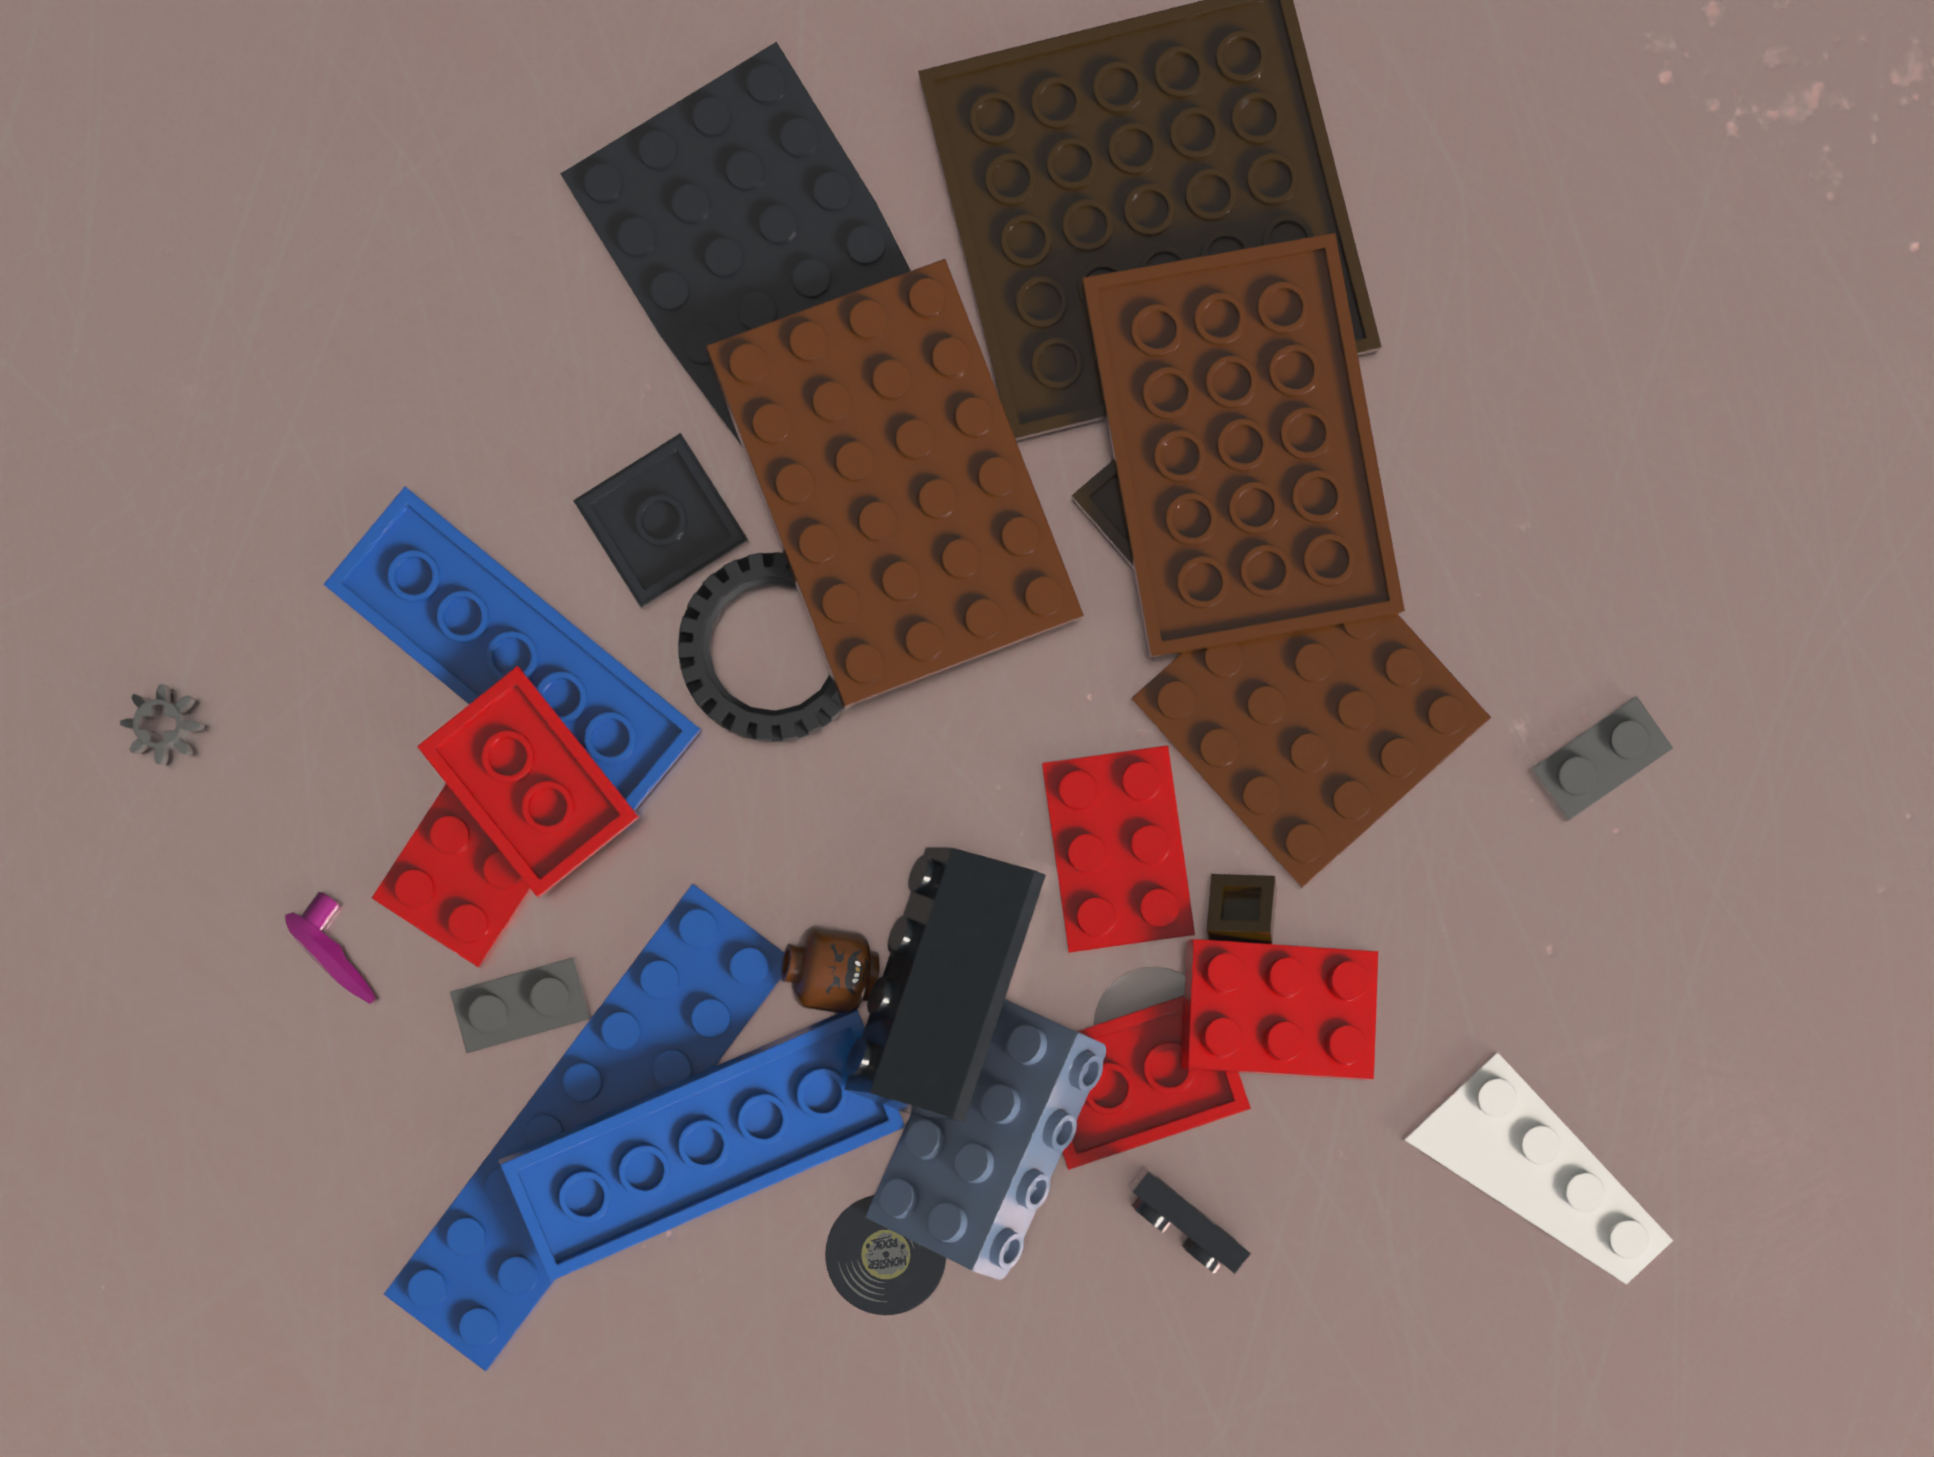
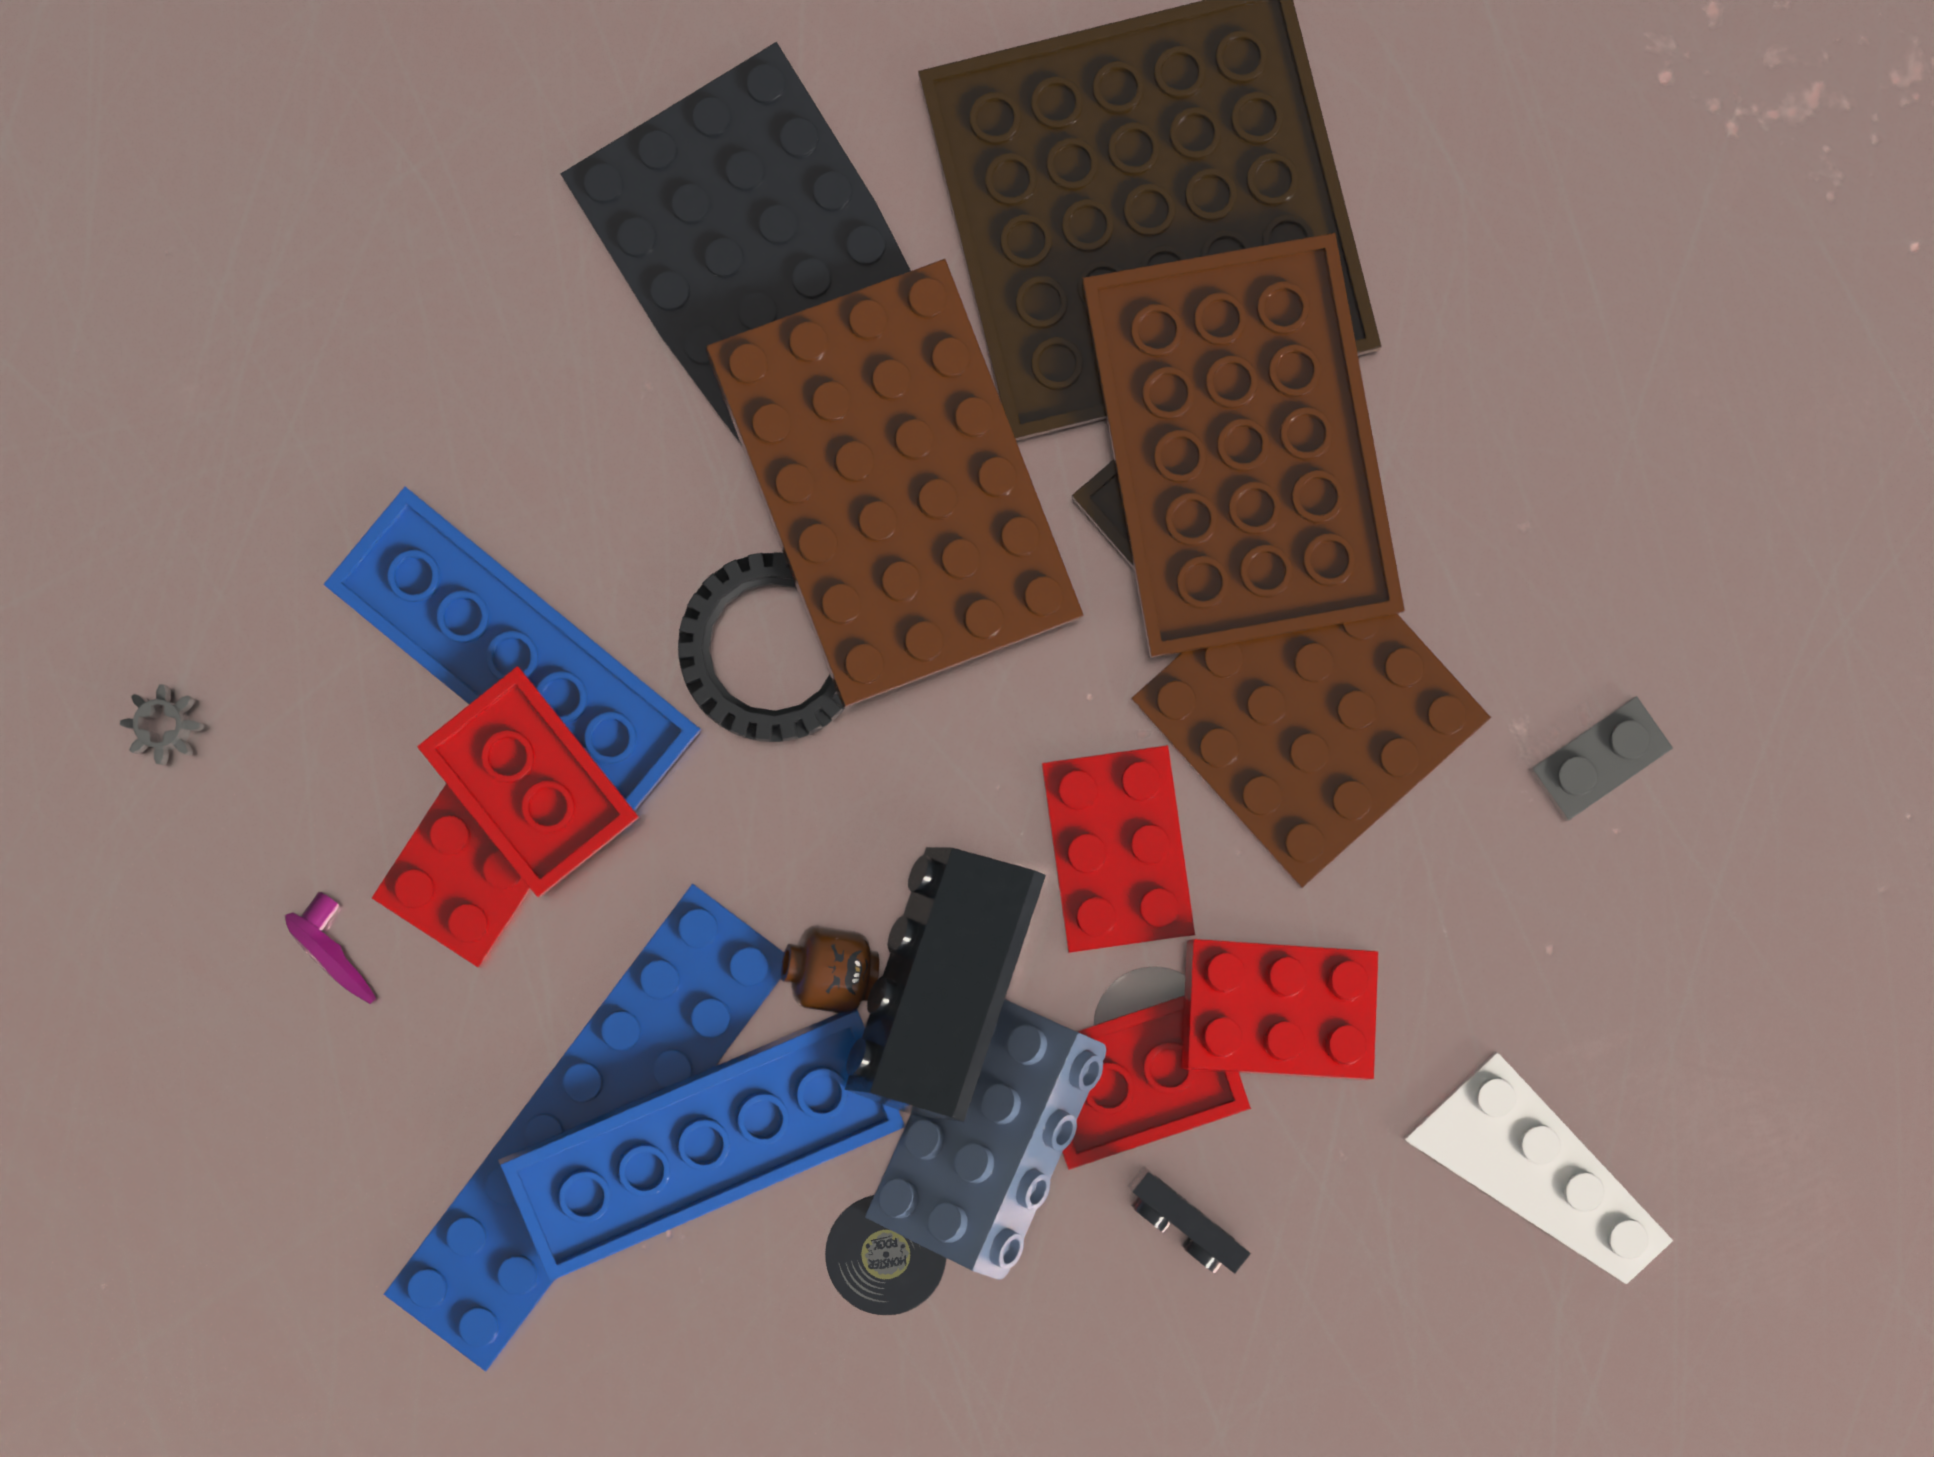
(520, 1005): dark grey plate -> none
(661, 521): black tile -> none
(1242, 908): dark brown plate -> none

